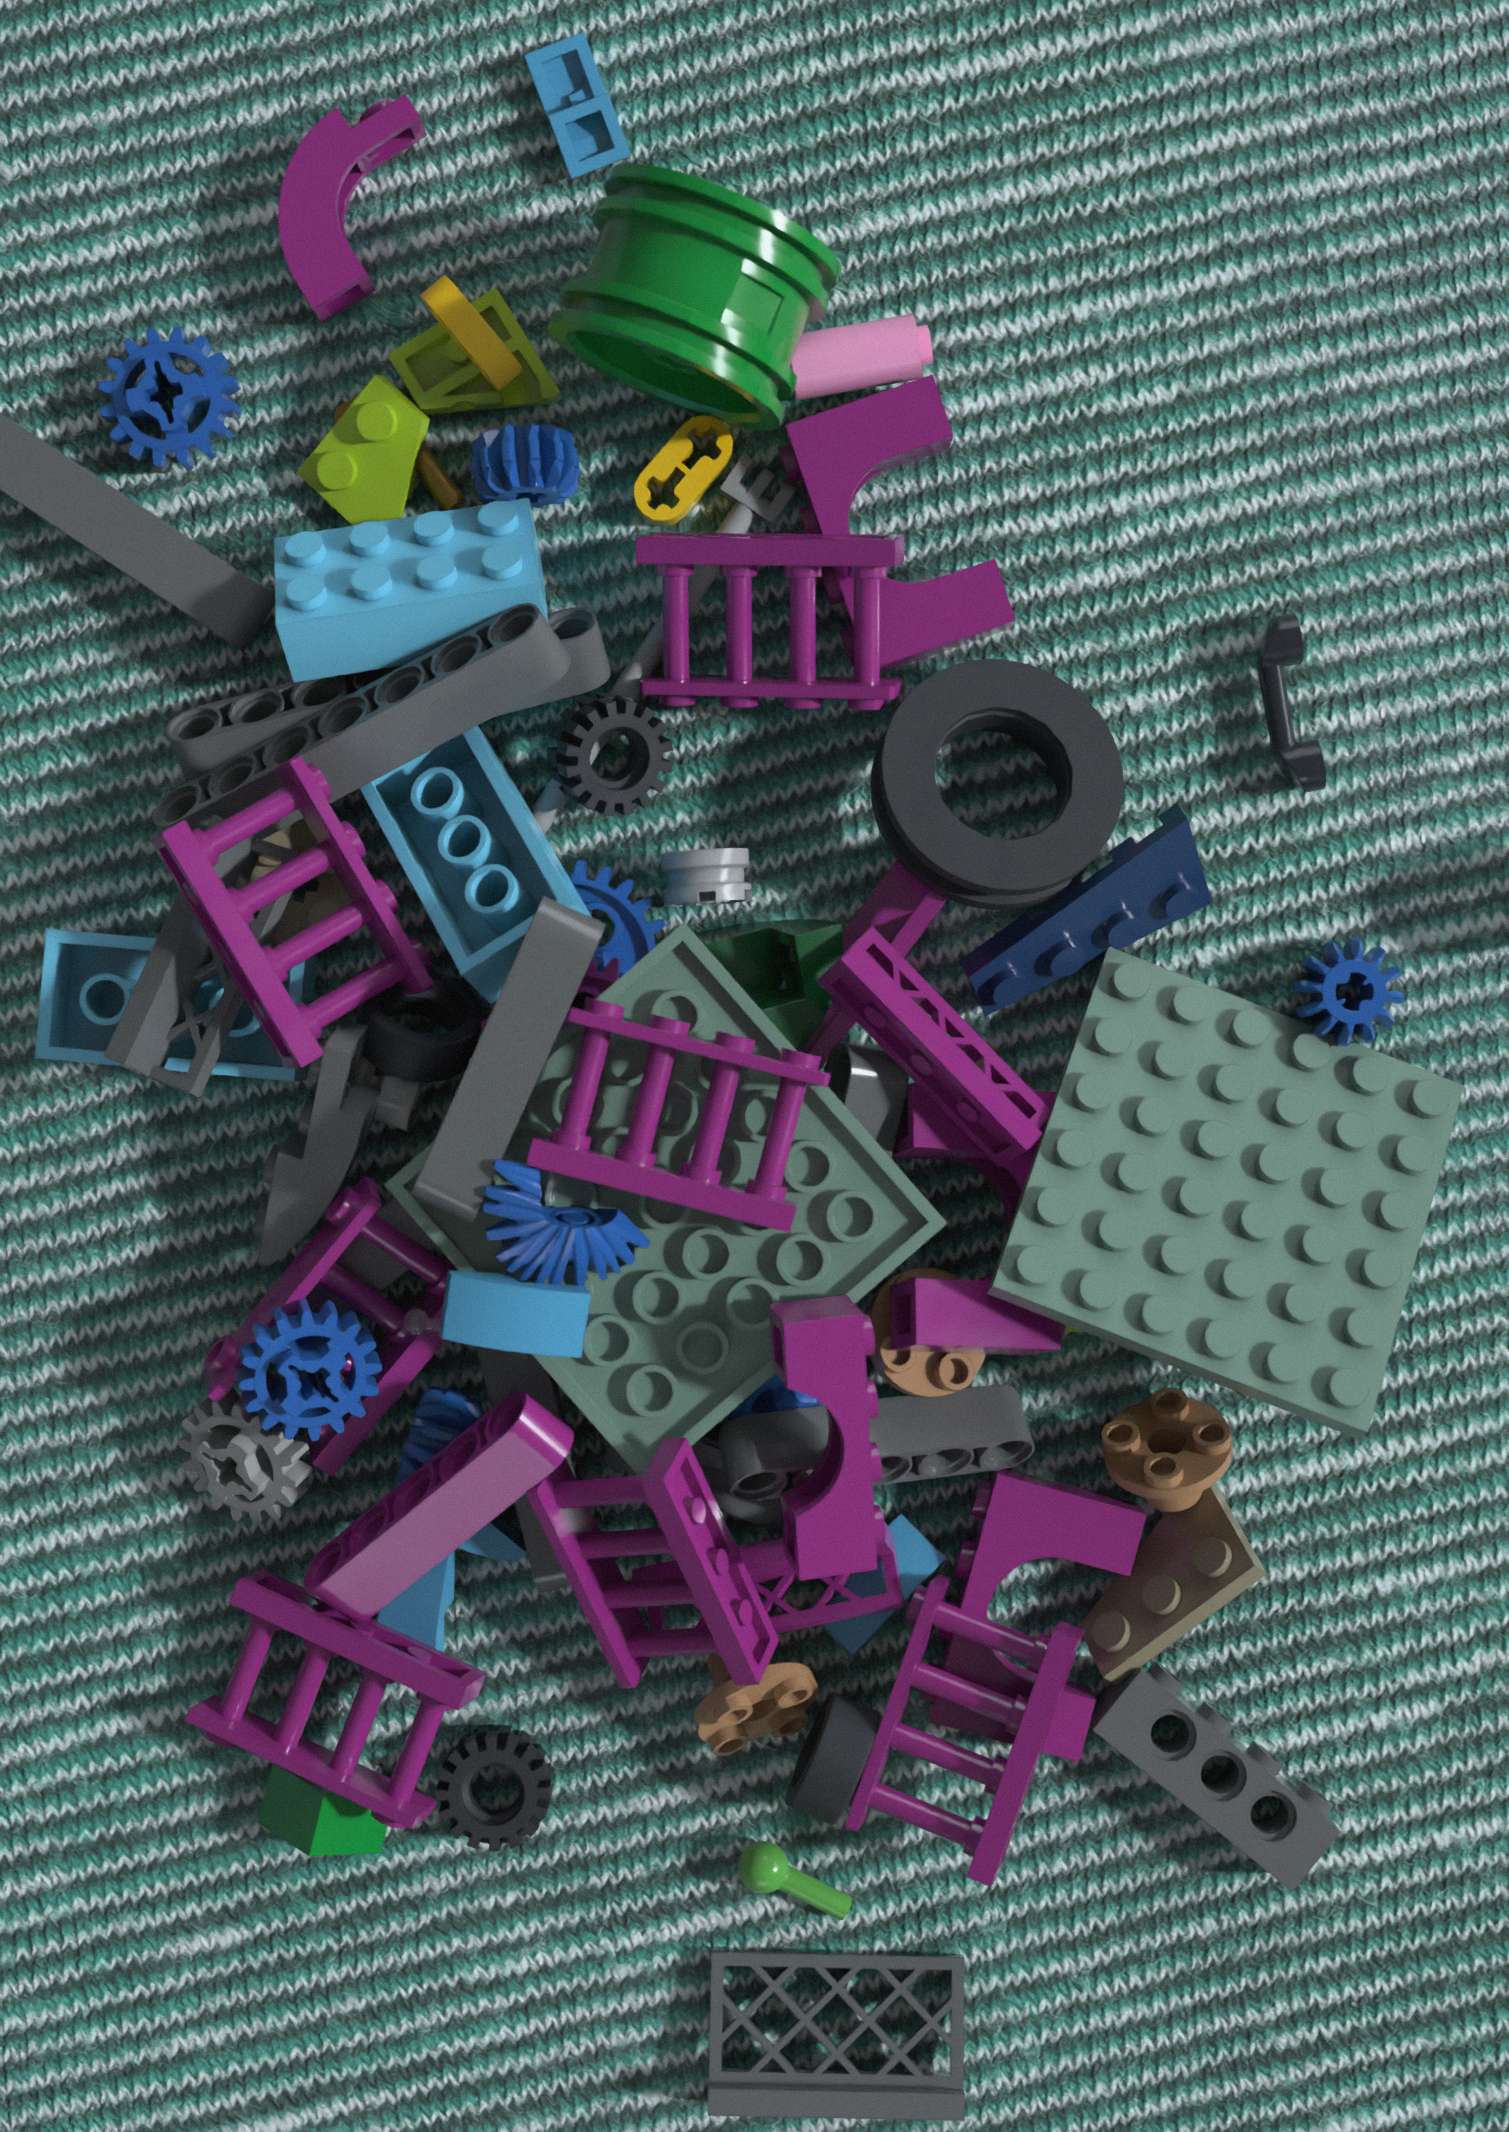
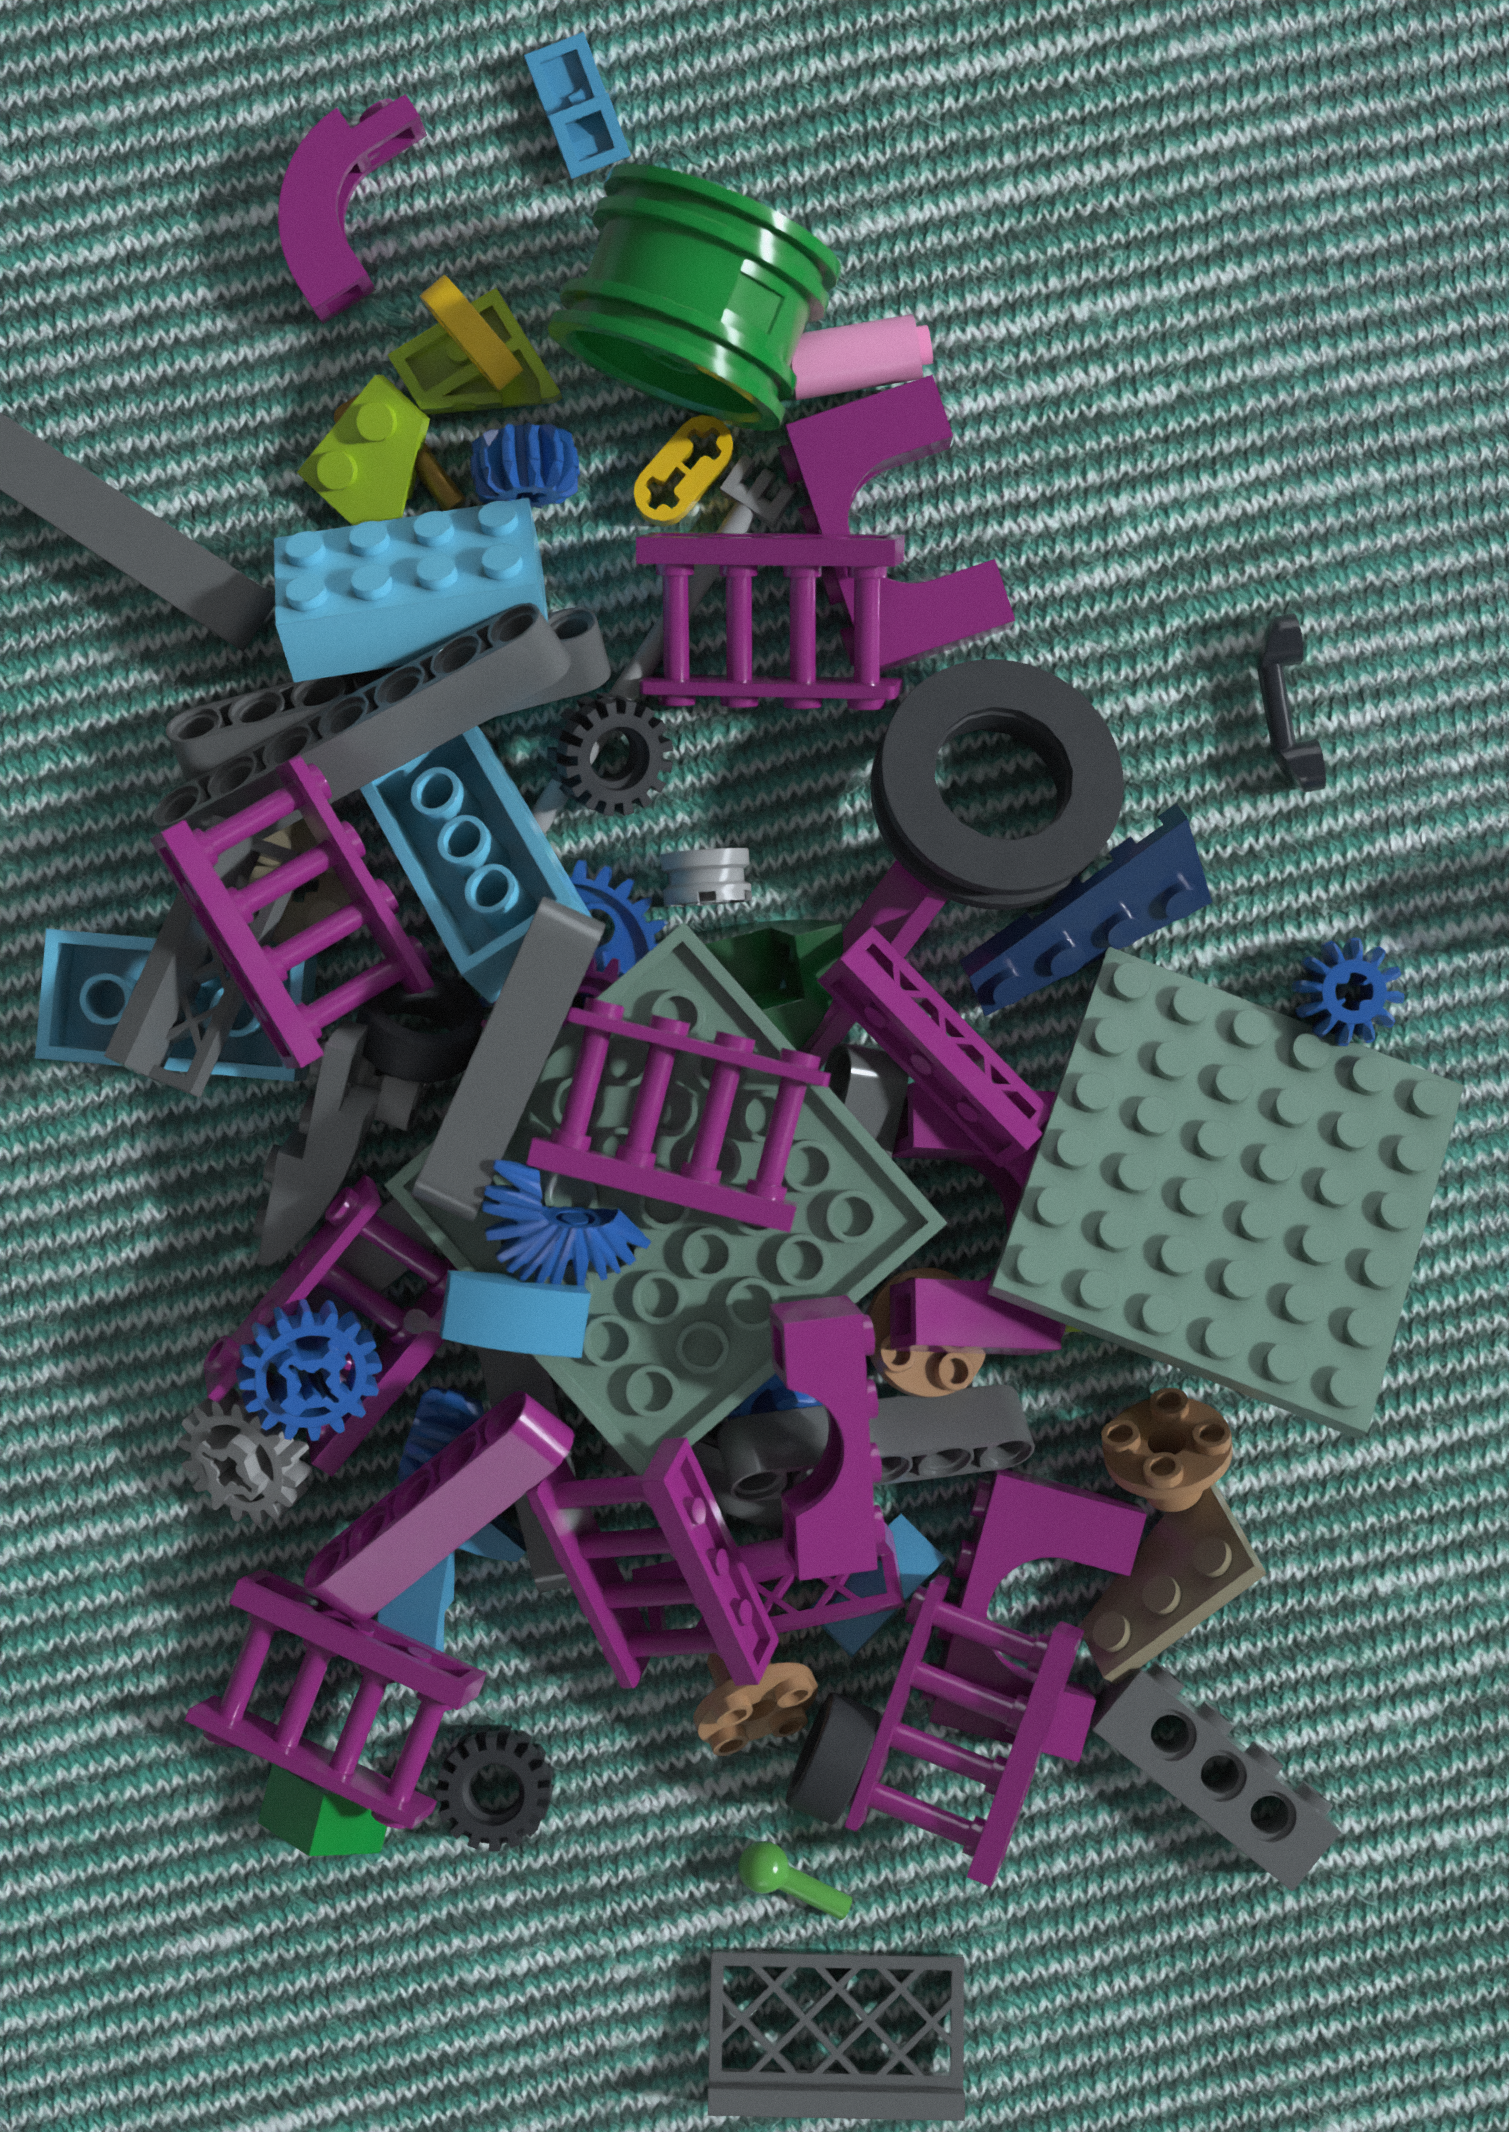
(143, 402): blue gear -> none

